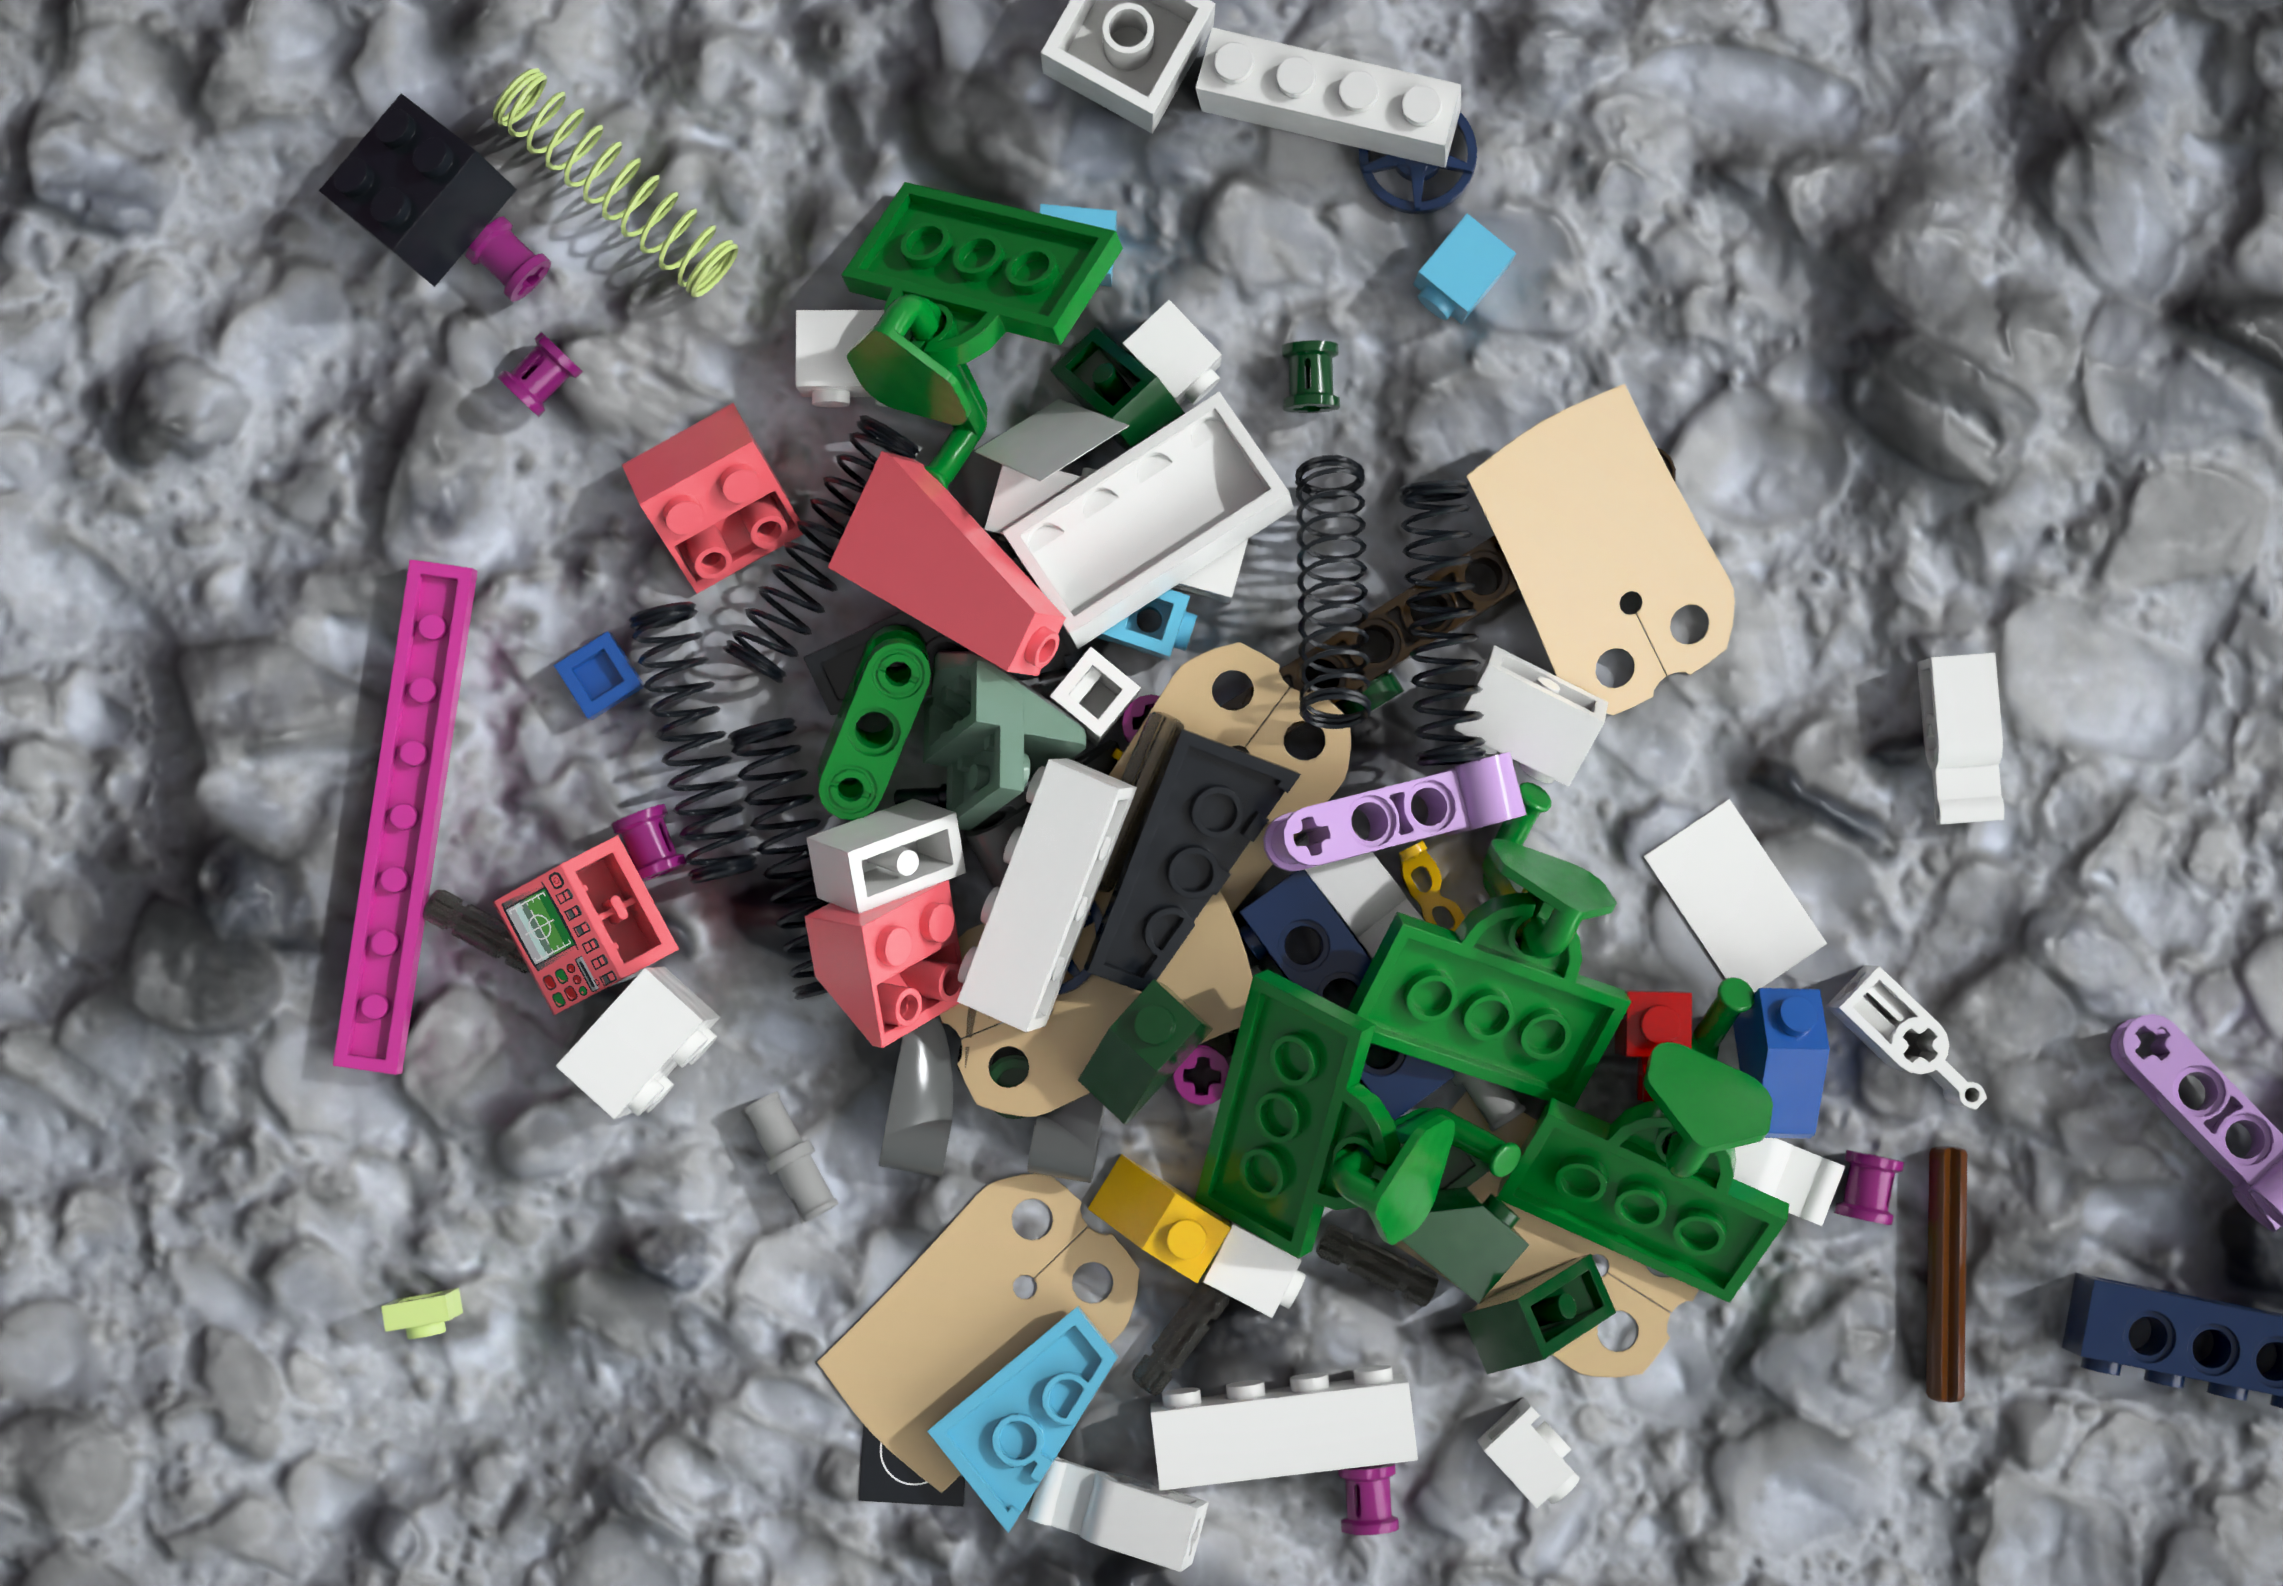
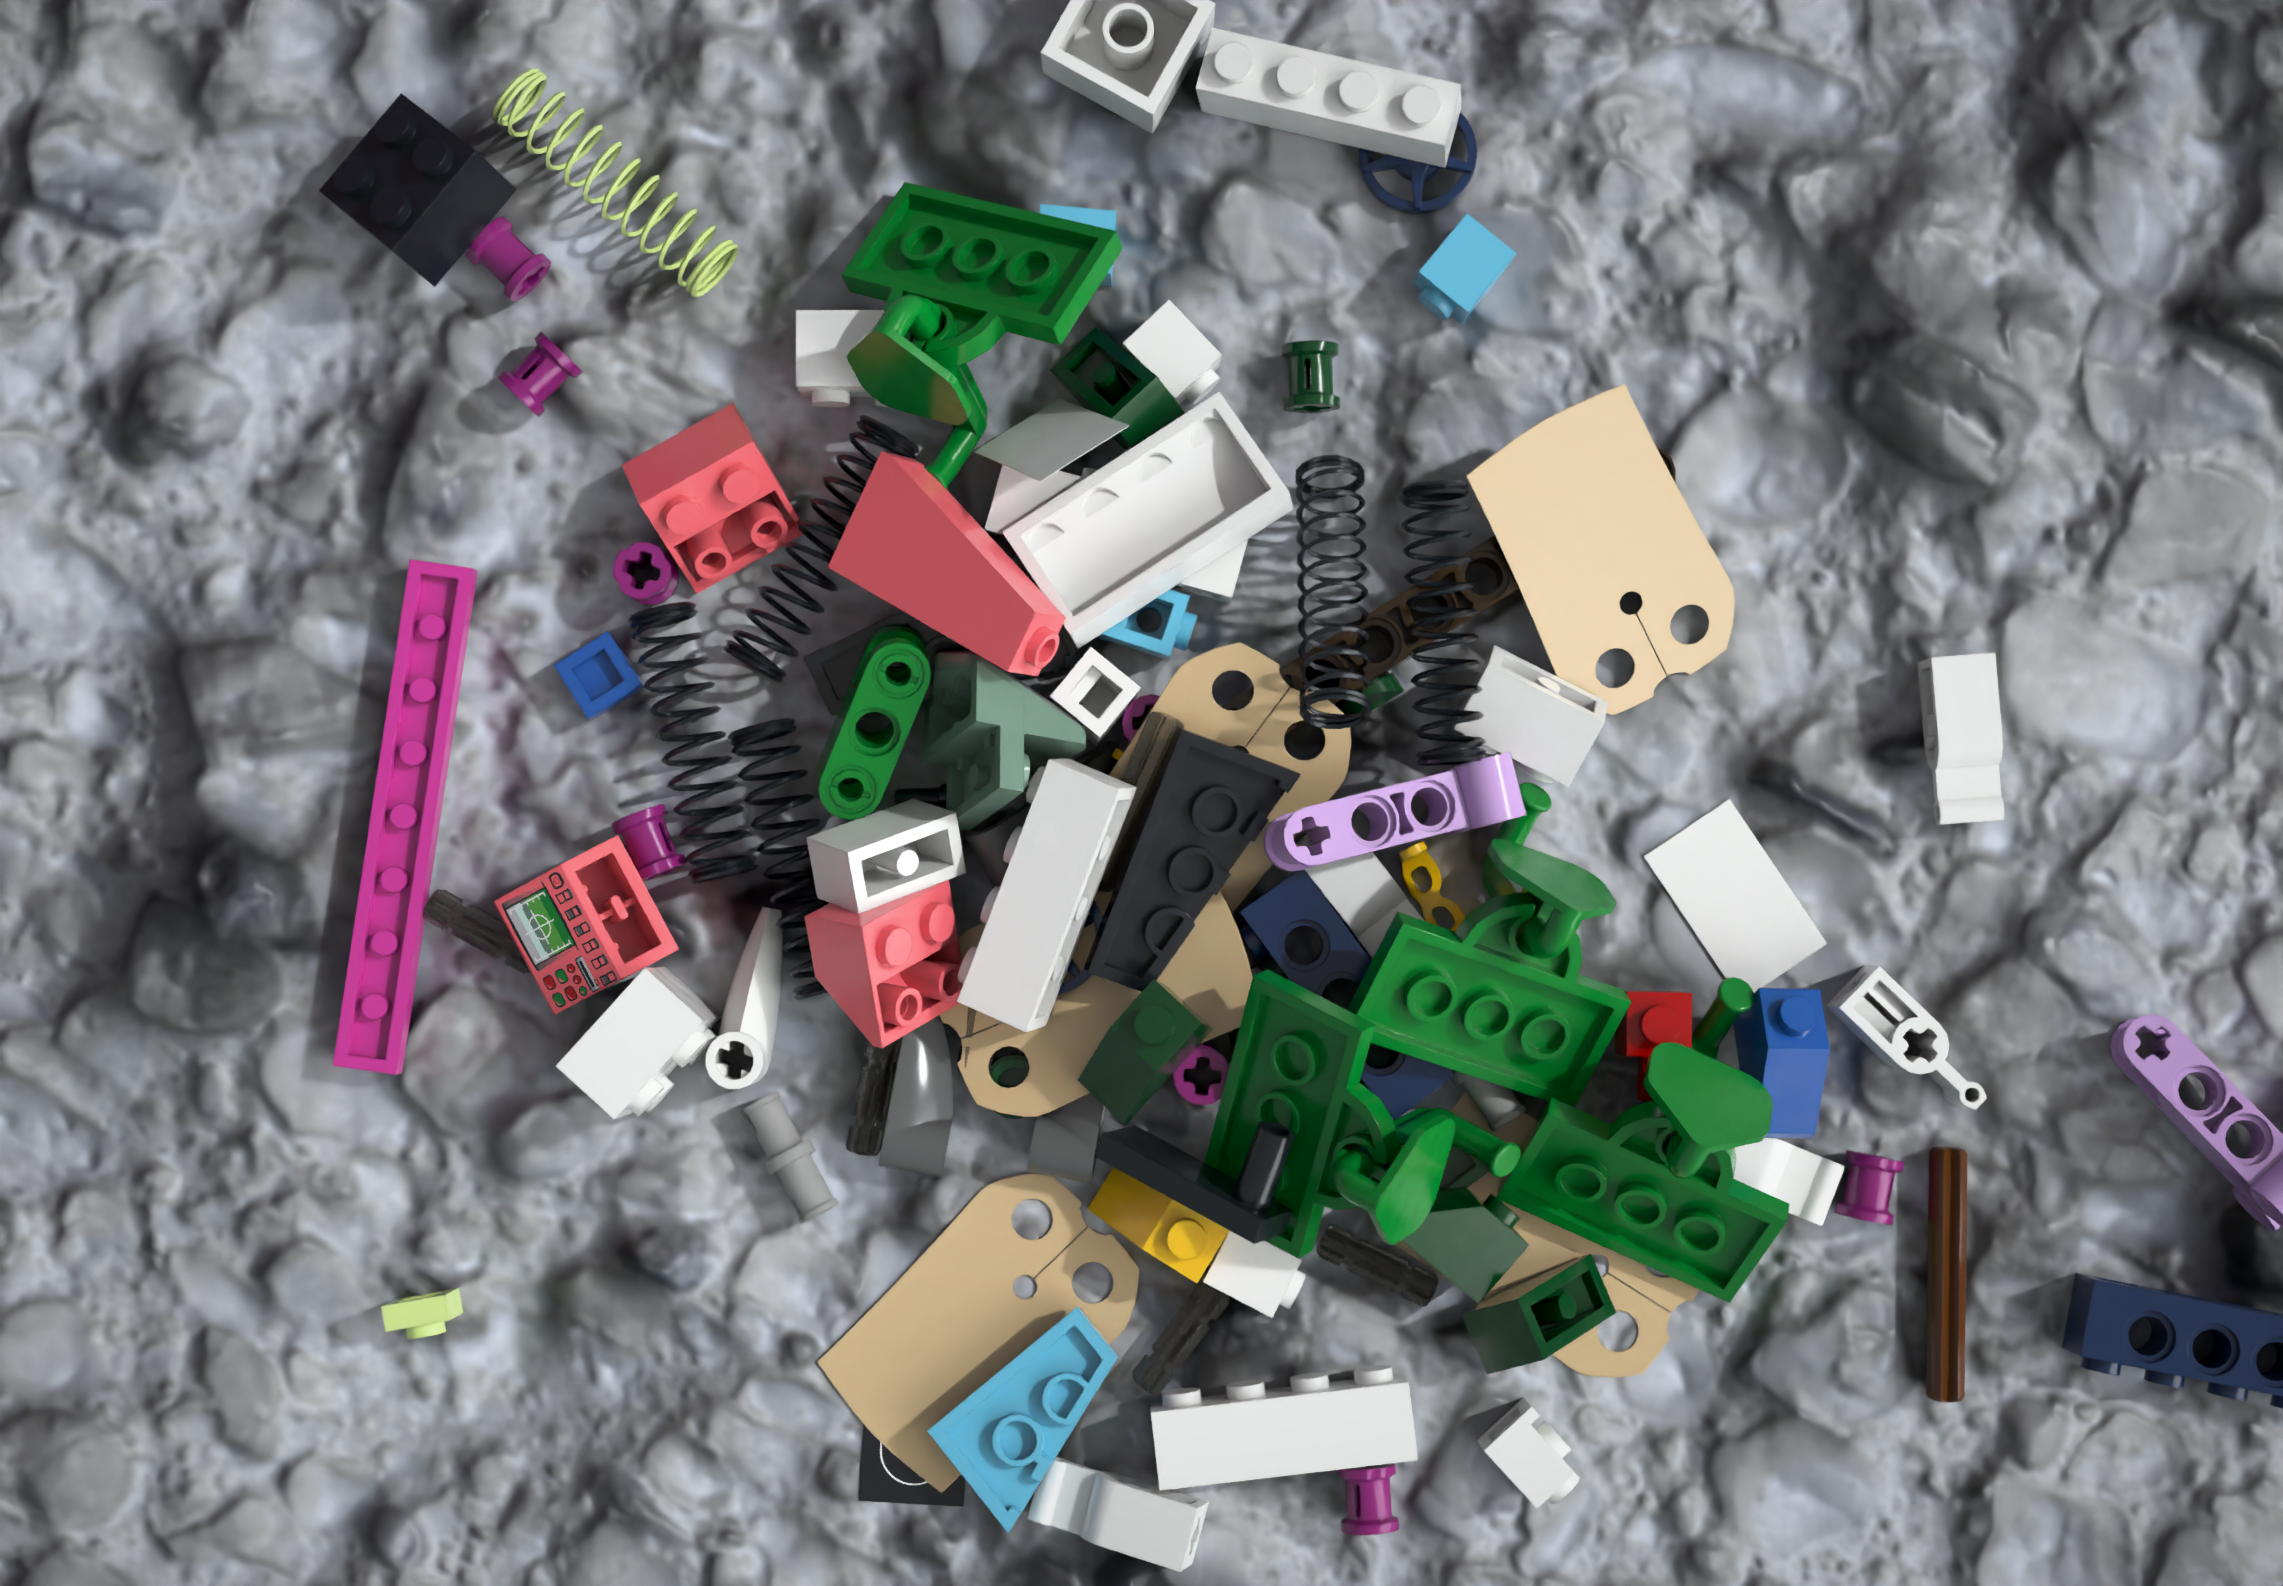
(639, 556): none -> magenta bush
(751, 1005): none -> white piece
(872, 1099): none -> clear smoke axle
(1238, 1205): none -> black piece

